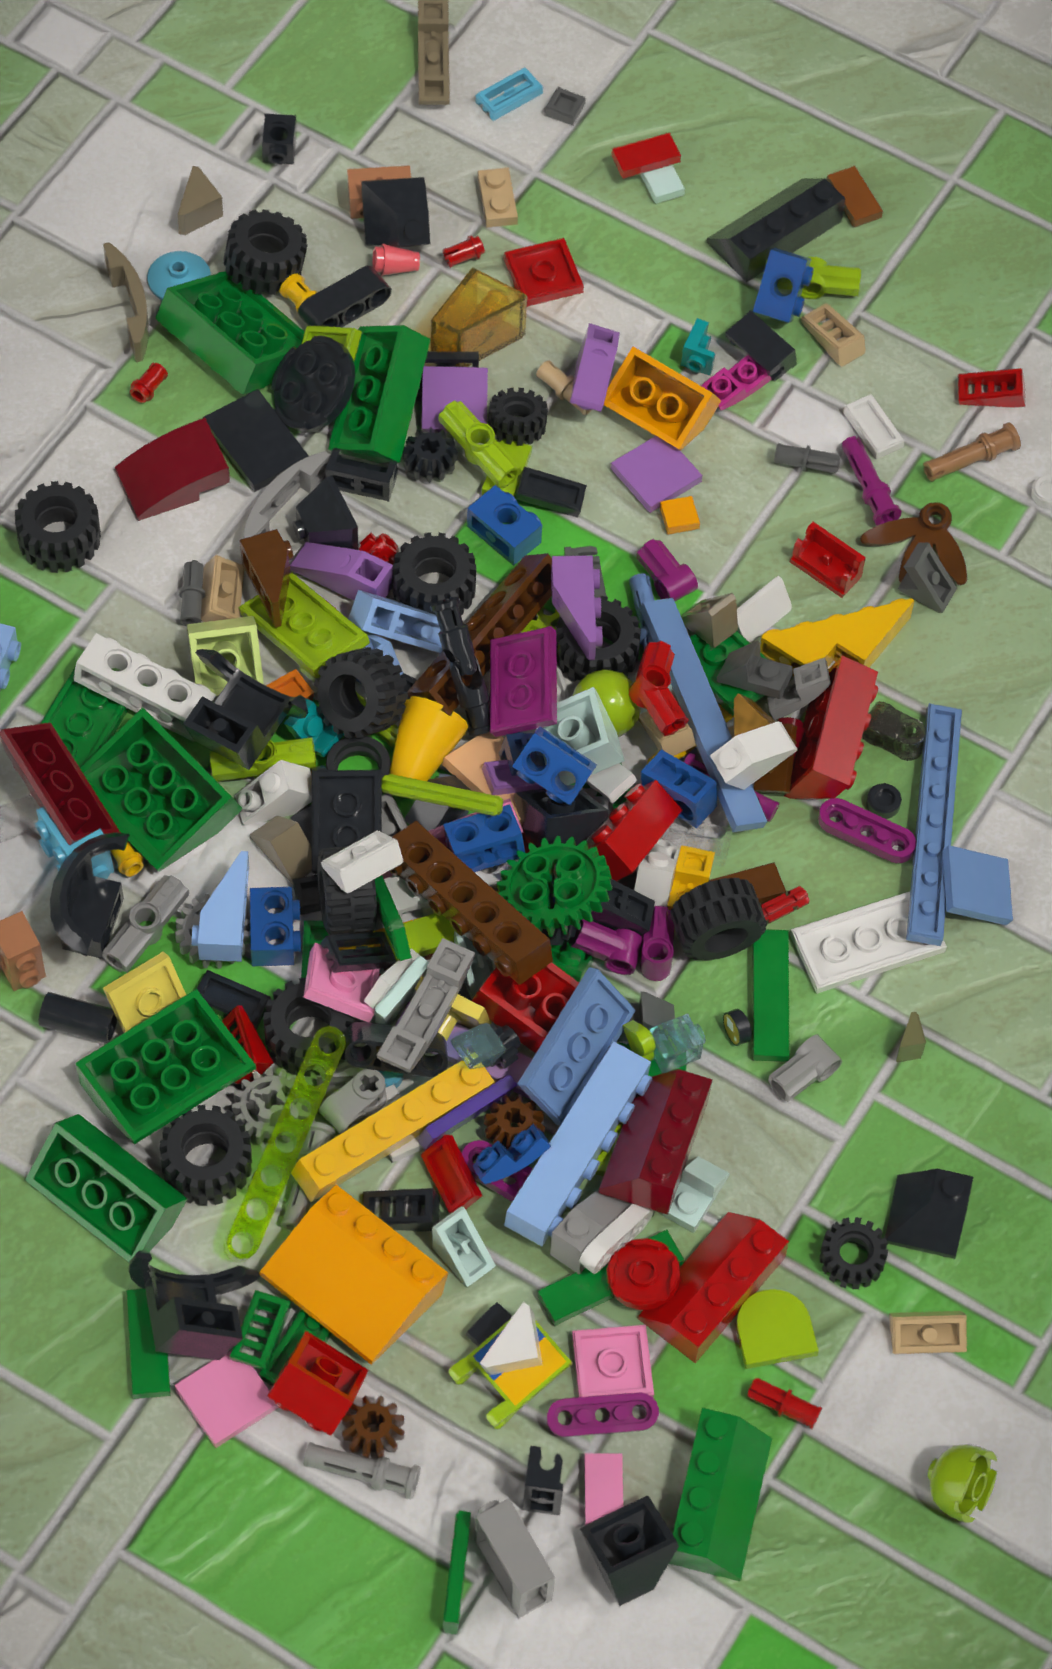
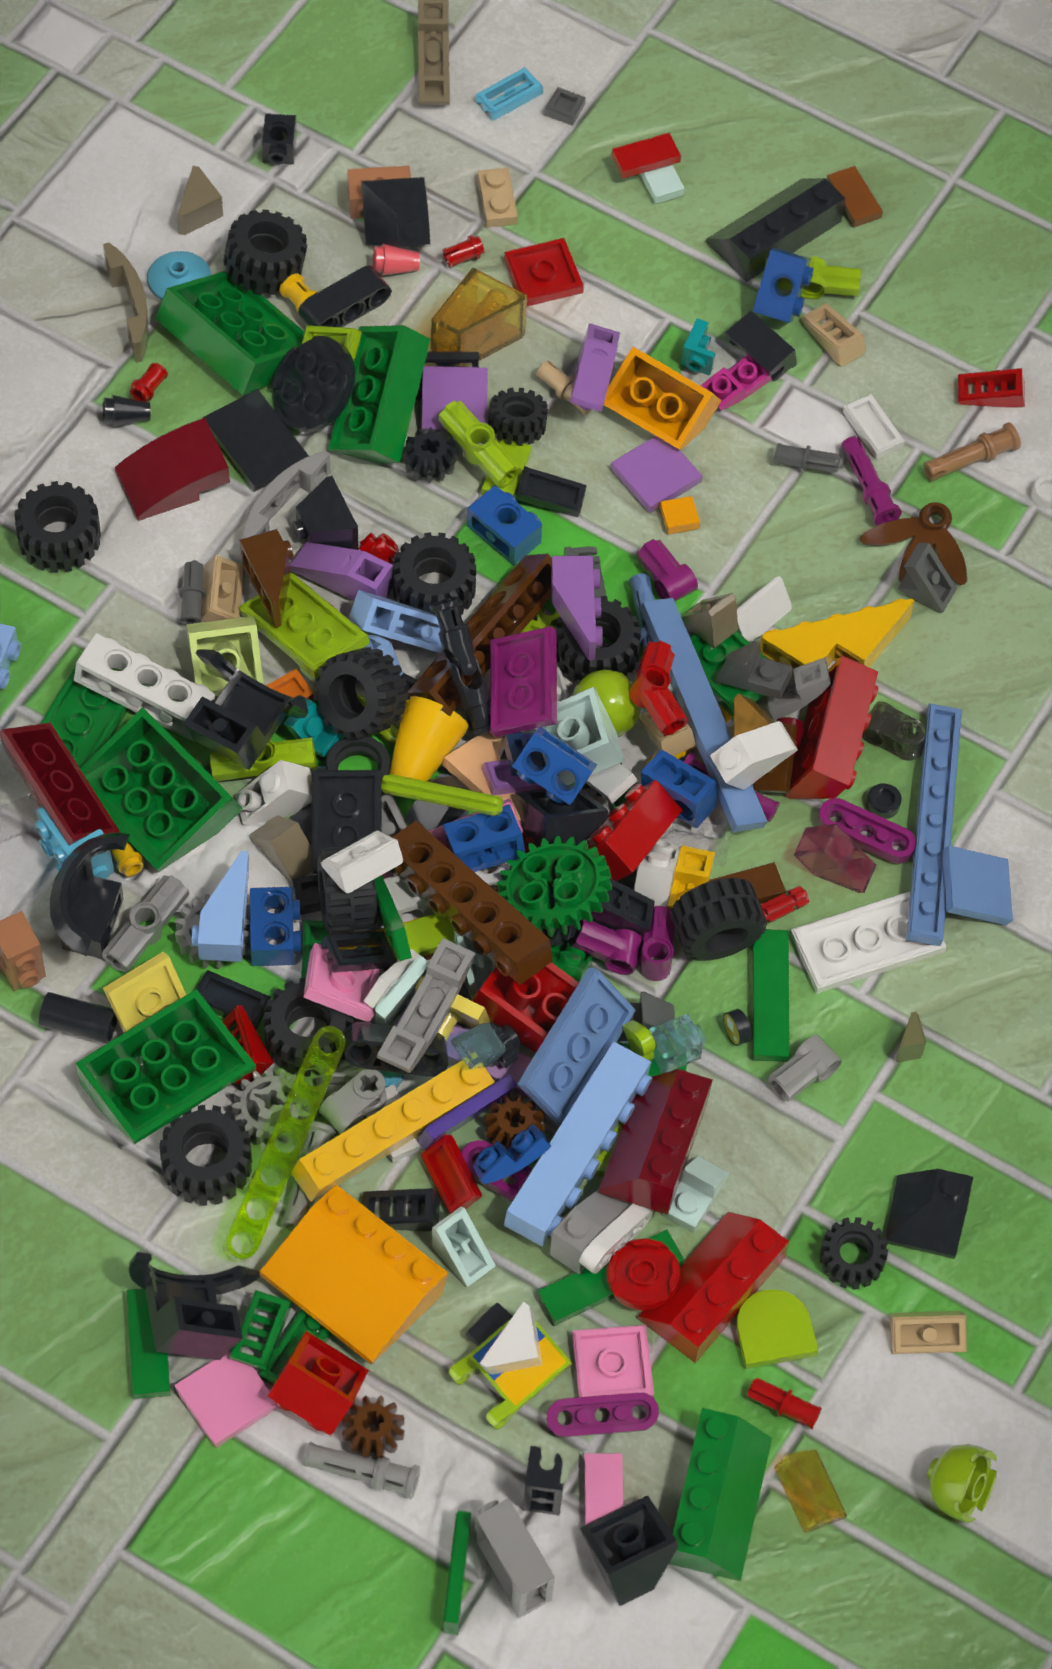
(104, 1187): green slope -> none
(124, 410): none -> black cone
(362, 477): black hinge -> none
(810, 1490): none -> clear yellow slope
(828, 560): red hinge -> none
(835, 857): none -> clear pink slope

